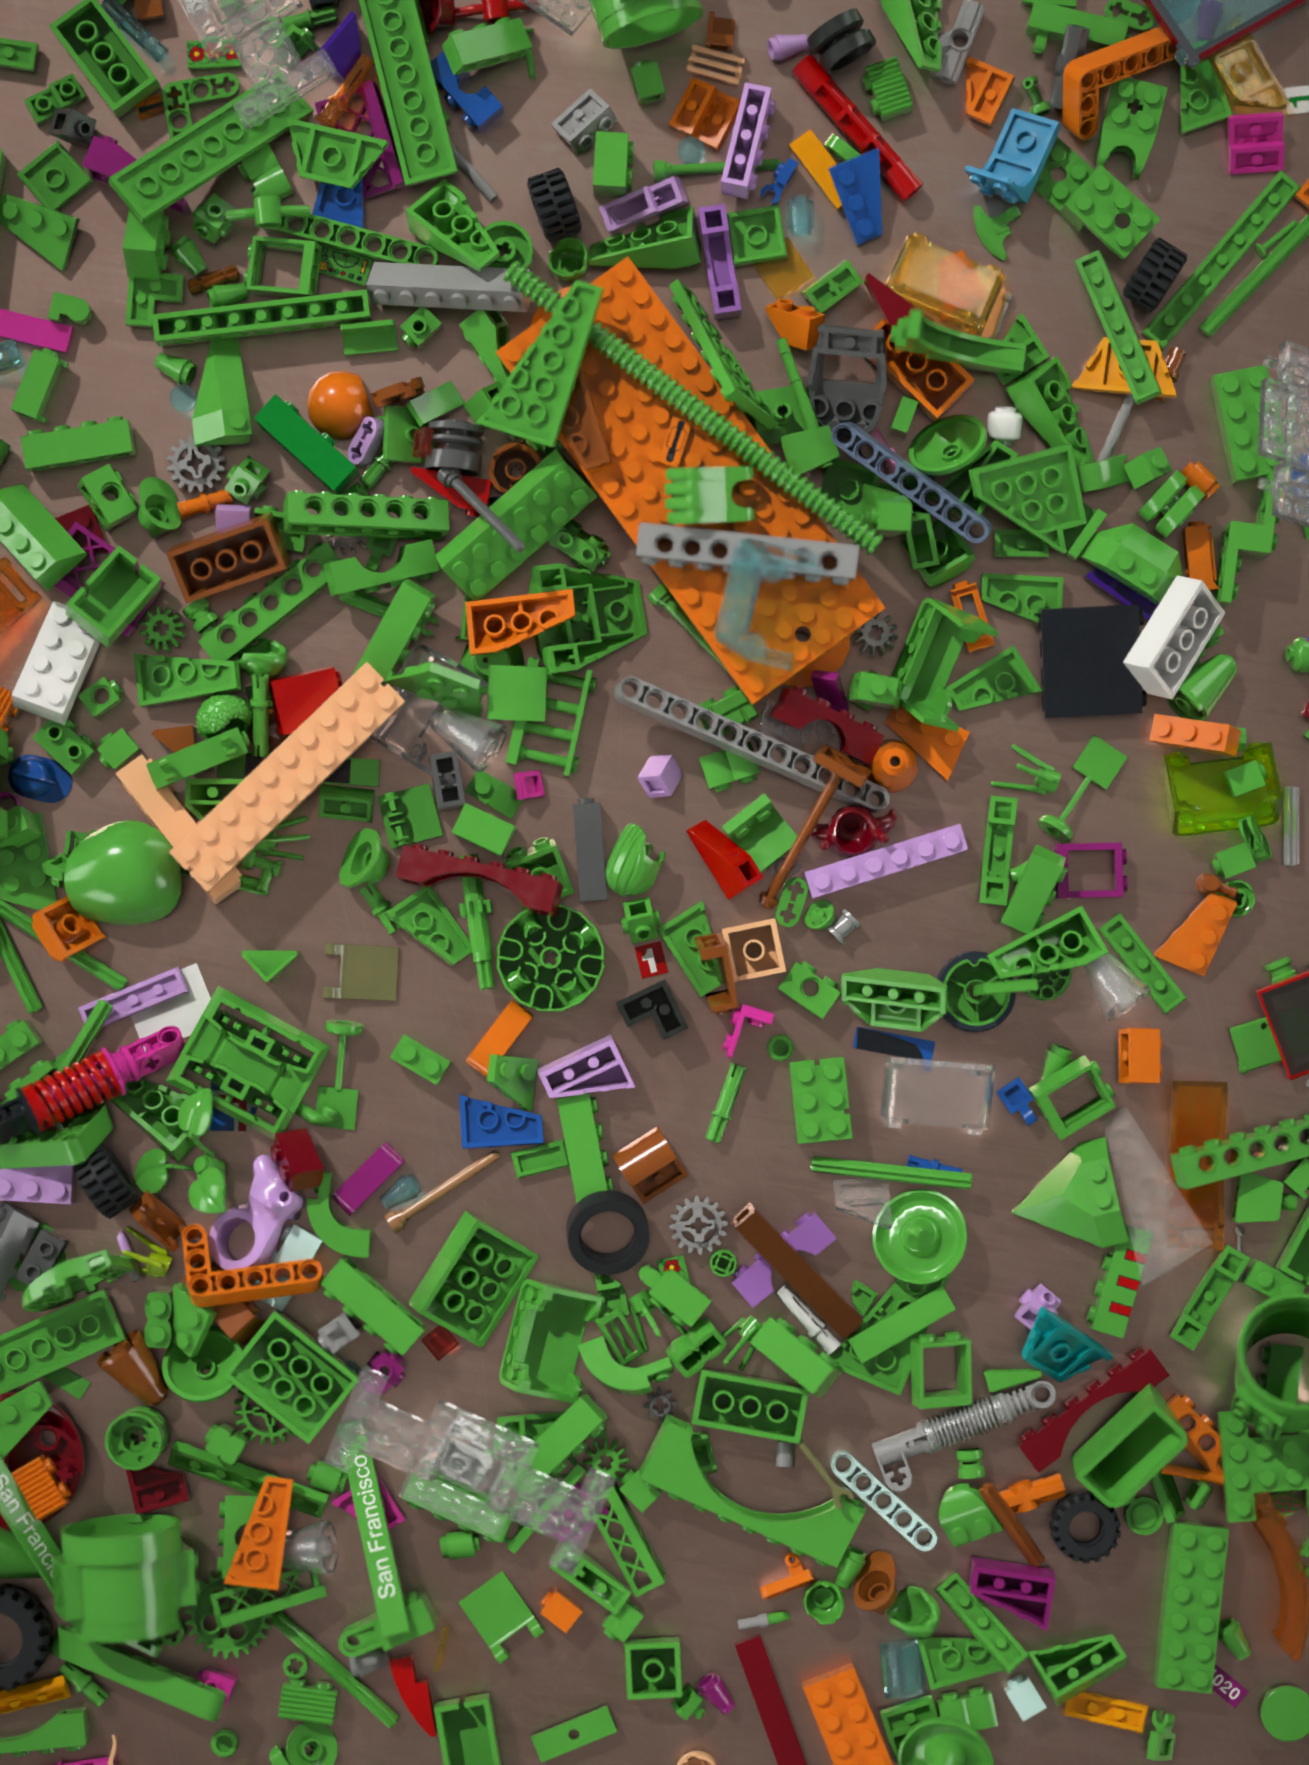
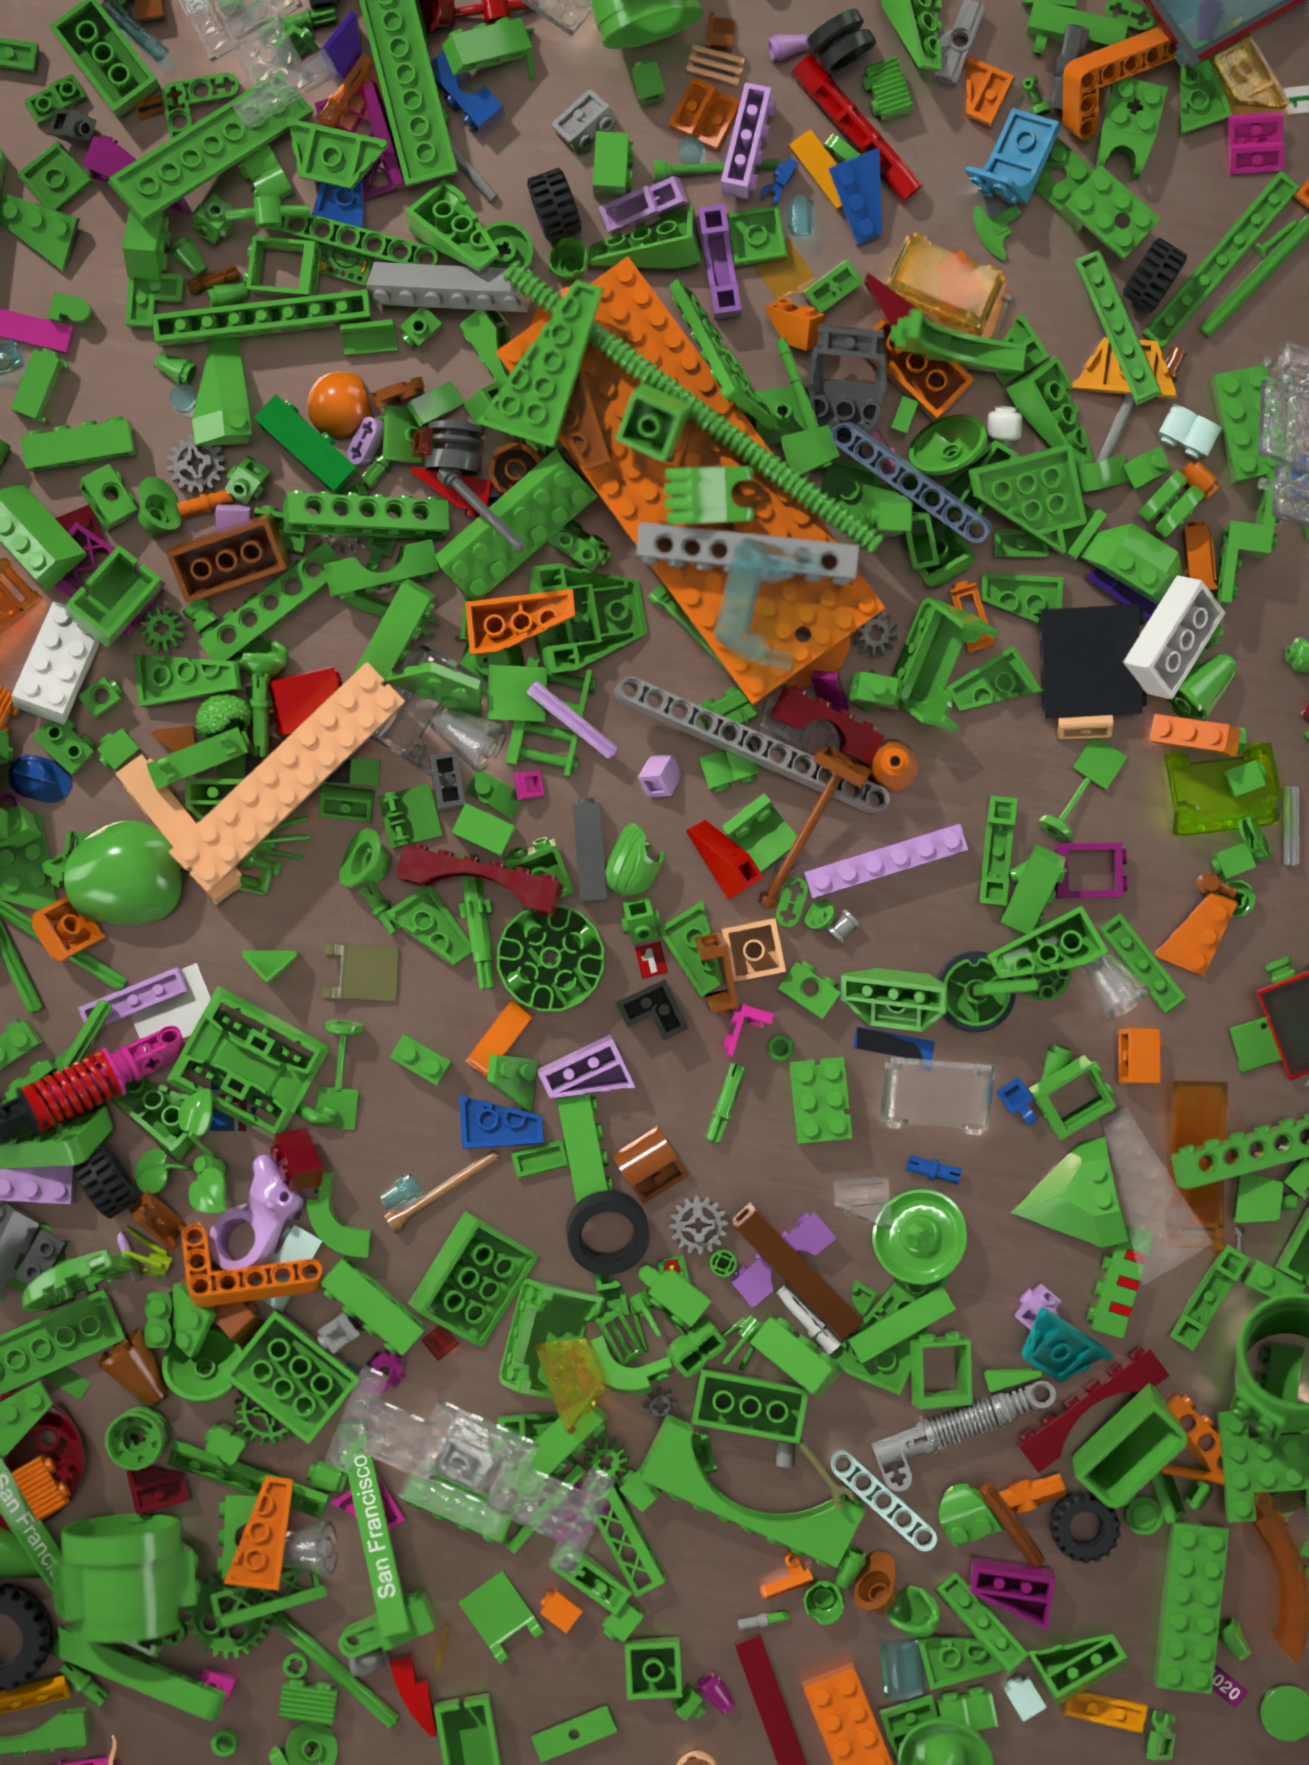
(199, 60): tile -> none
(368, 1178): magenta beam -> none
(459, 1545): bright green brick -> none
(572, 720): none -> lavender axle
(572, 1377): none -> clear yellow wing
(653, 422): none -> bright green brick
(854, 830): dark red piece -> none
(891, 1172): bright green axle -> none
(934, 744): orange wing -> none
(968, 1468): bright green wheel -> none
(1045, 778): bright green plant -> none
(1085, 727): none -> light nougat tile
(1189, 432): none -> light aqua brick

